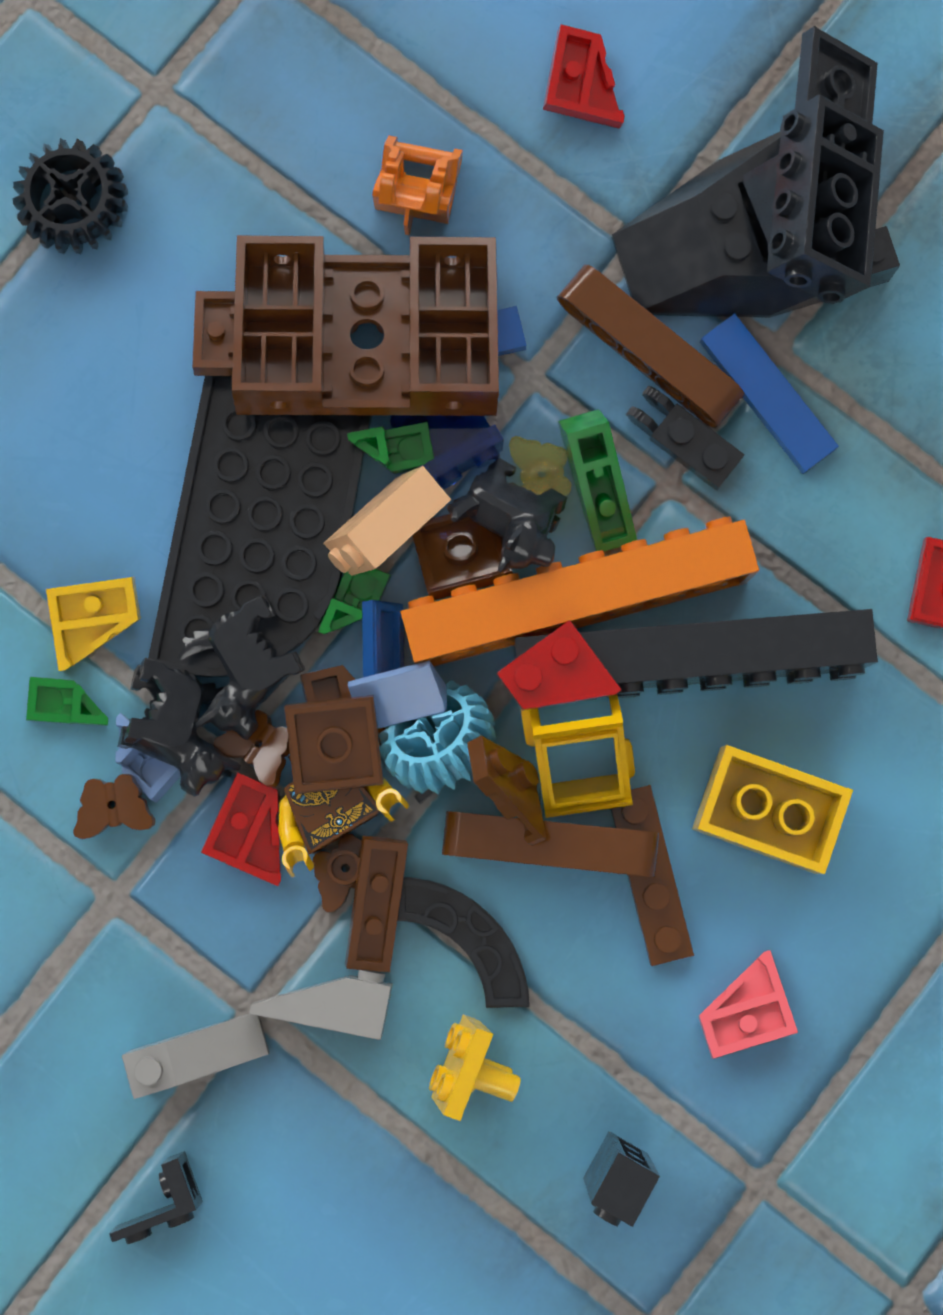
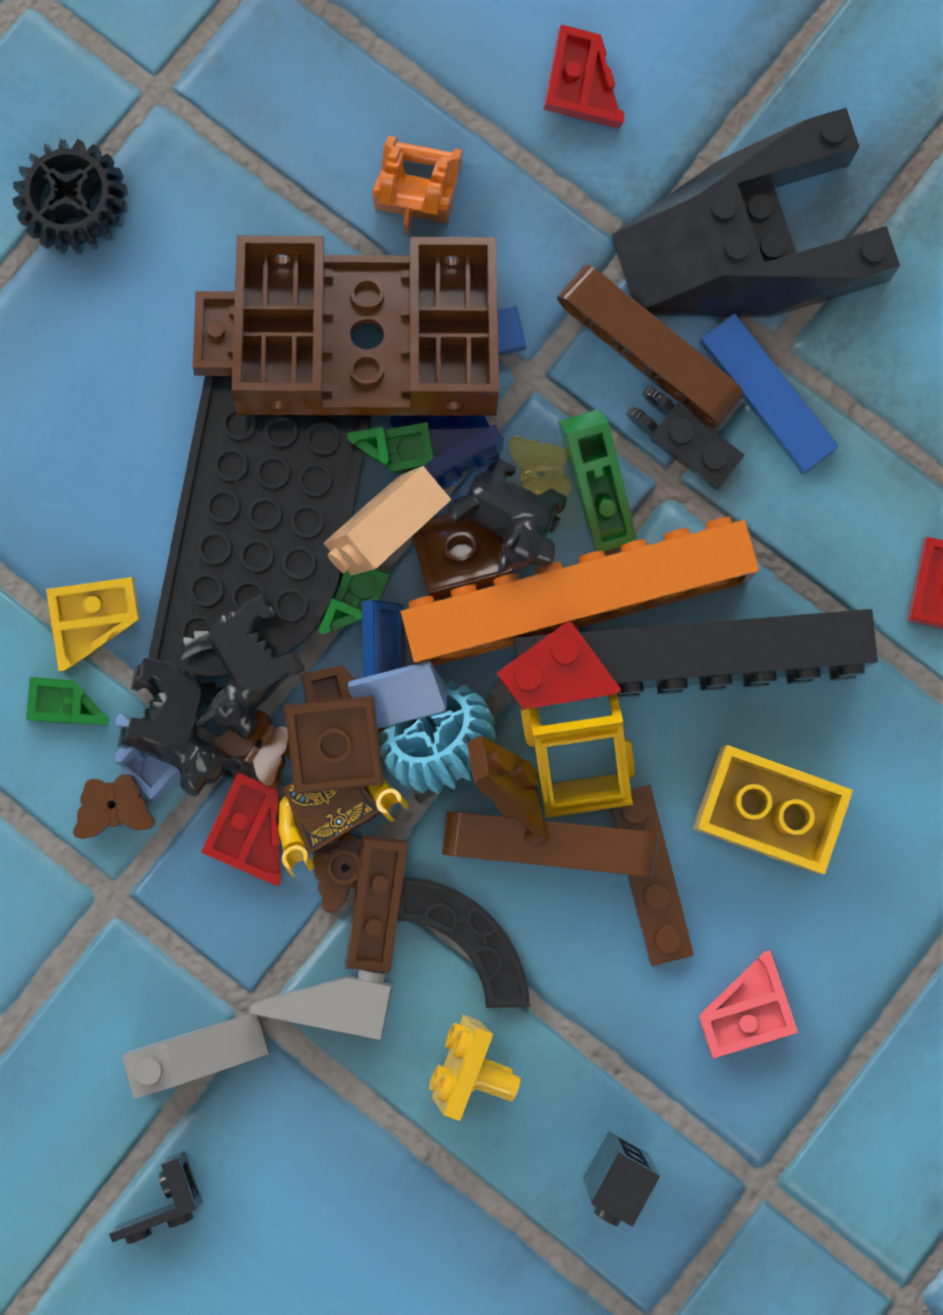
(824, 184): black wedge -> none

